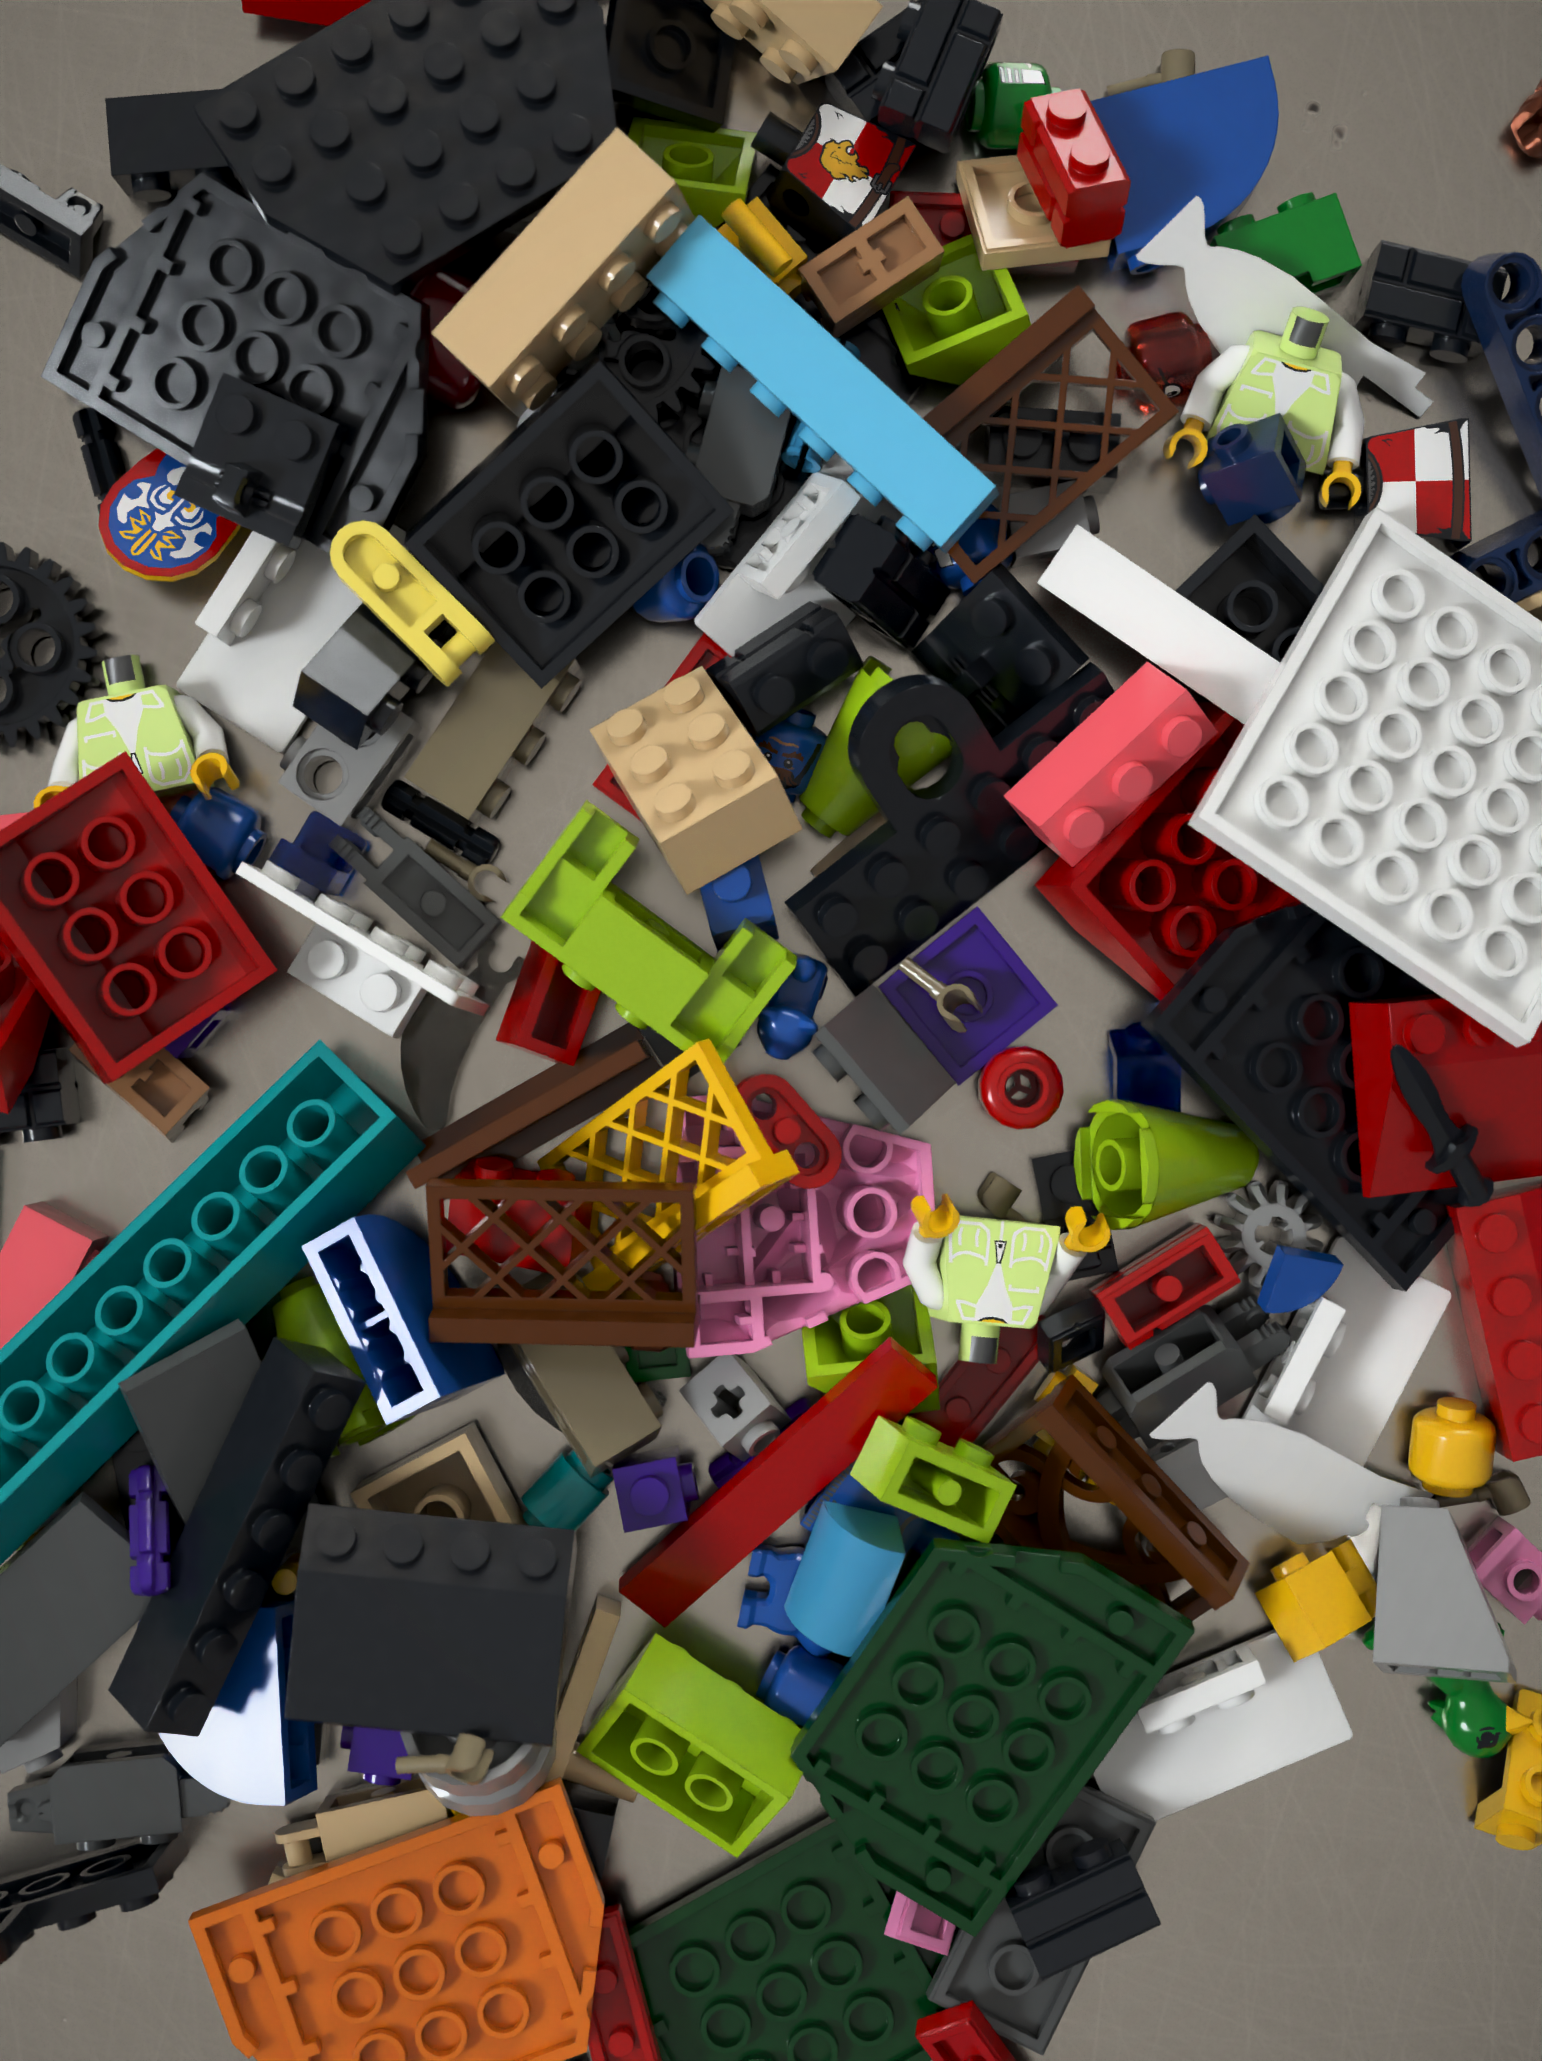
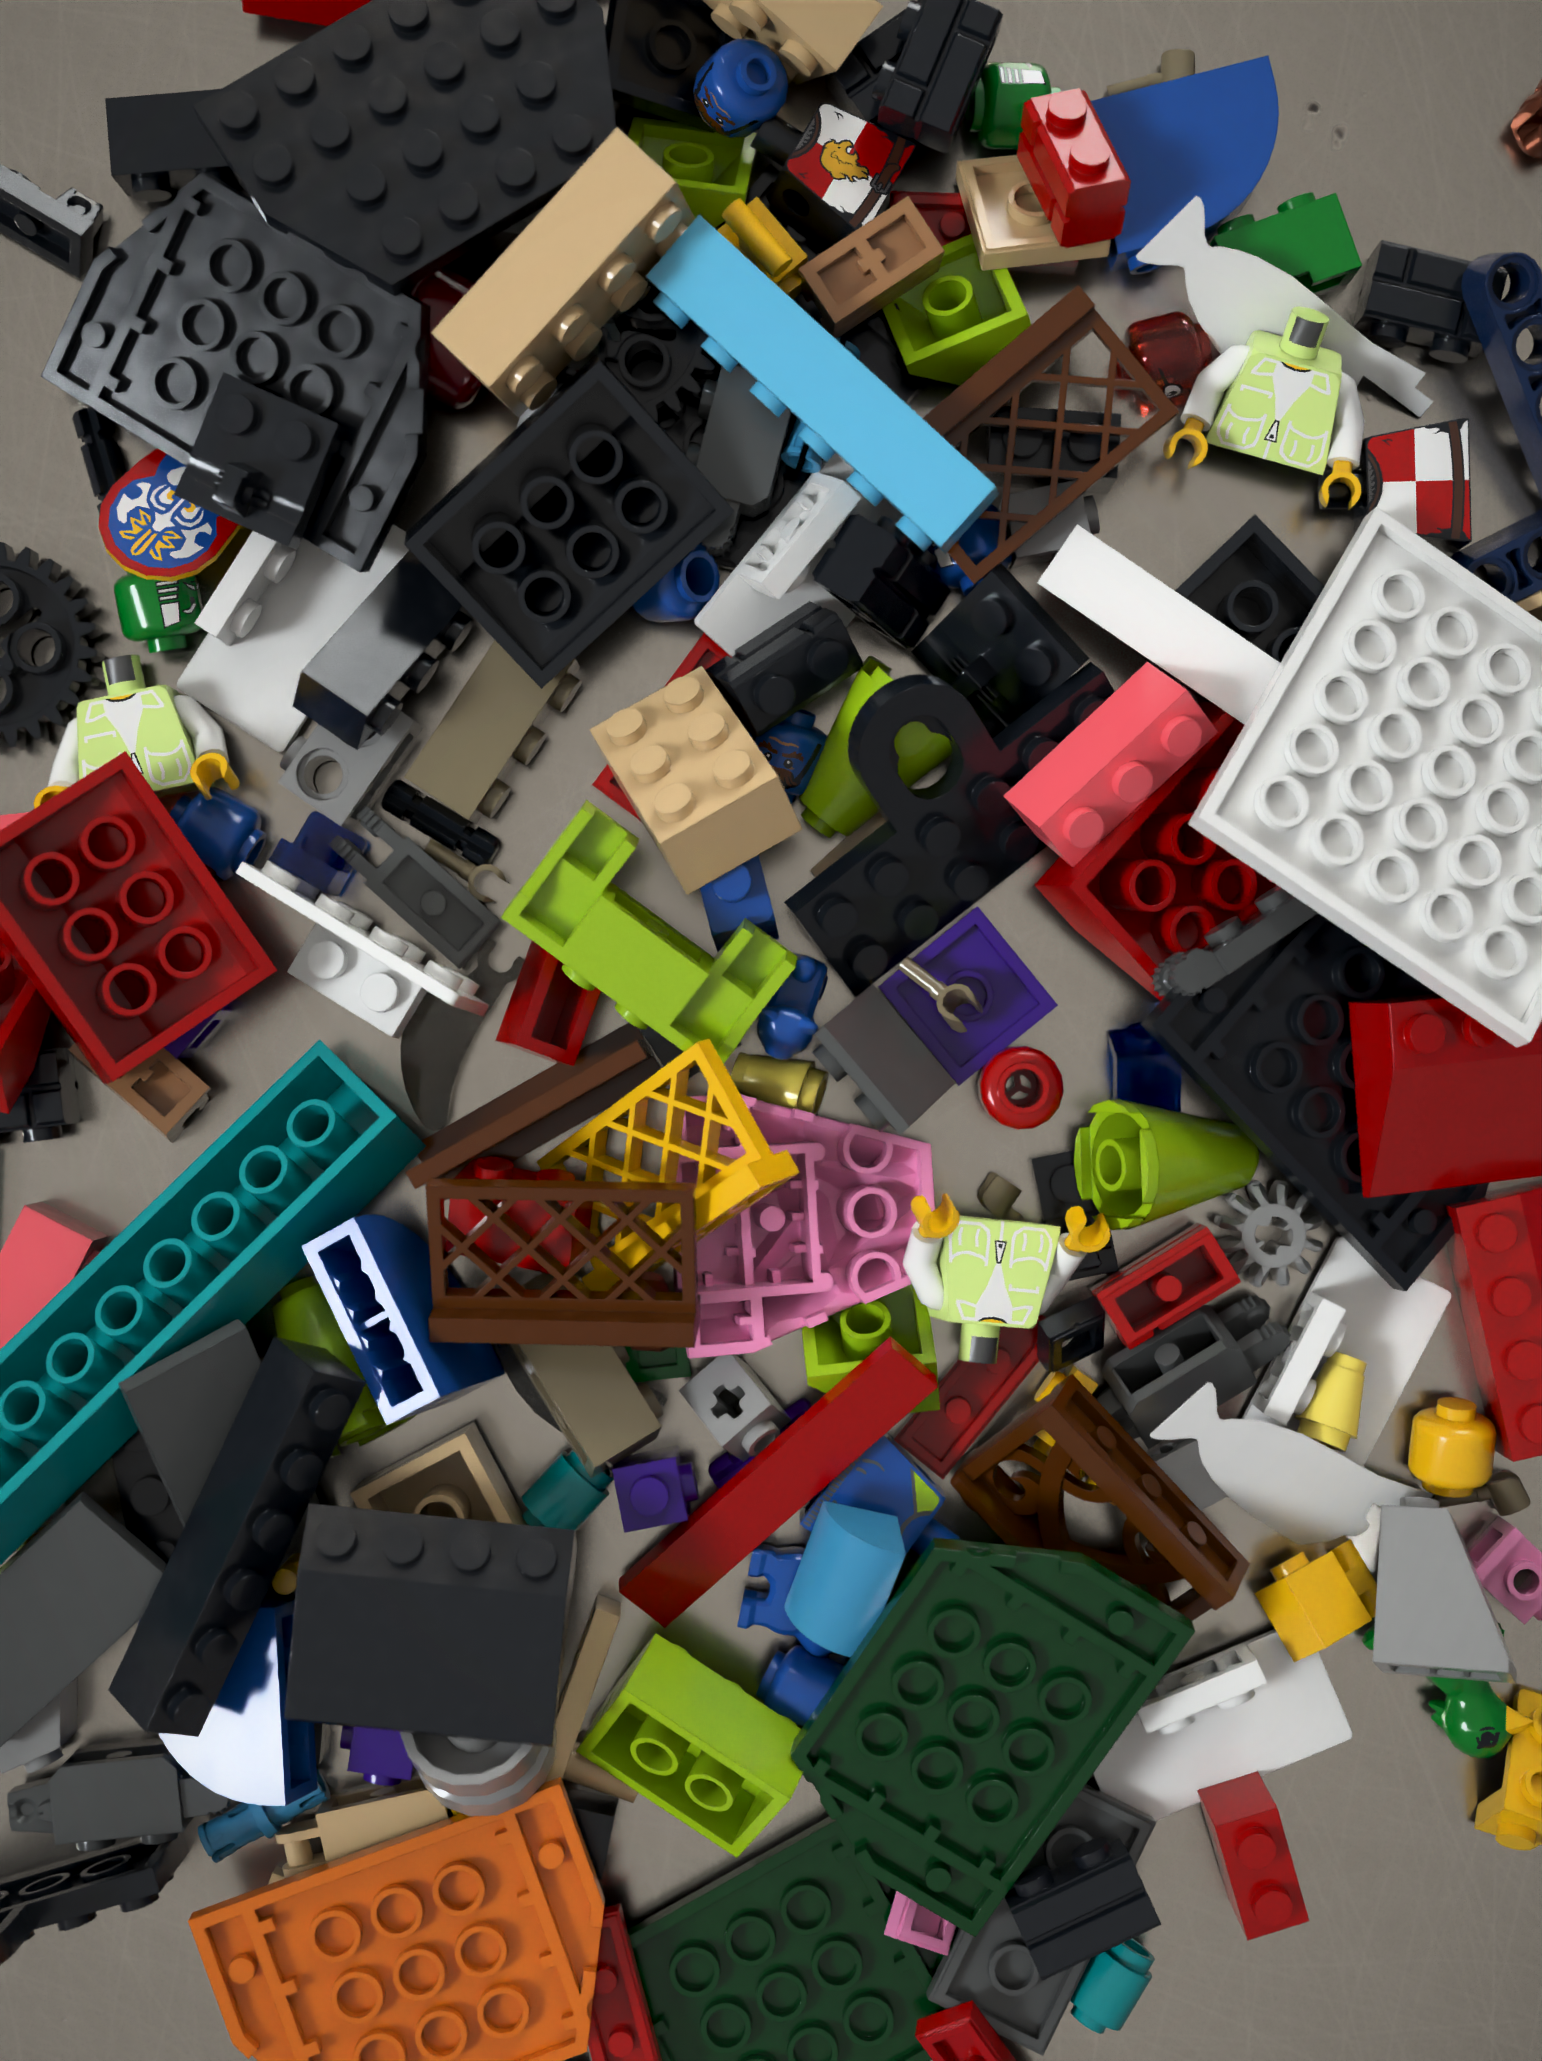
(149, 1533): dark purple axle -> none
(158, 610): none -> green head
(251, 1821): none -> dark azure pin
(406, 597): light yellow plate -> none
(466, 1763): dark tan hand -> none
(740, 88): none -> blue head
(780, 1082): none -> light yellow cone
(791, 1125): red plate -> none
(934, 1480): lime brick -> none
(1112, 1986): none -> teal brick
(1199, 969): none -> dark grey hinge
(1253, 471): dark blue brick -> none
(1253, 1855): none -> red brick
(1297, 1279): blue tile -> none
(1336, 1403): none -> light yellow cone
(1449, 1142): black sword -> none

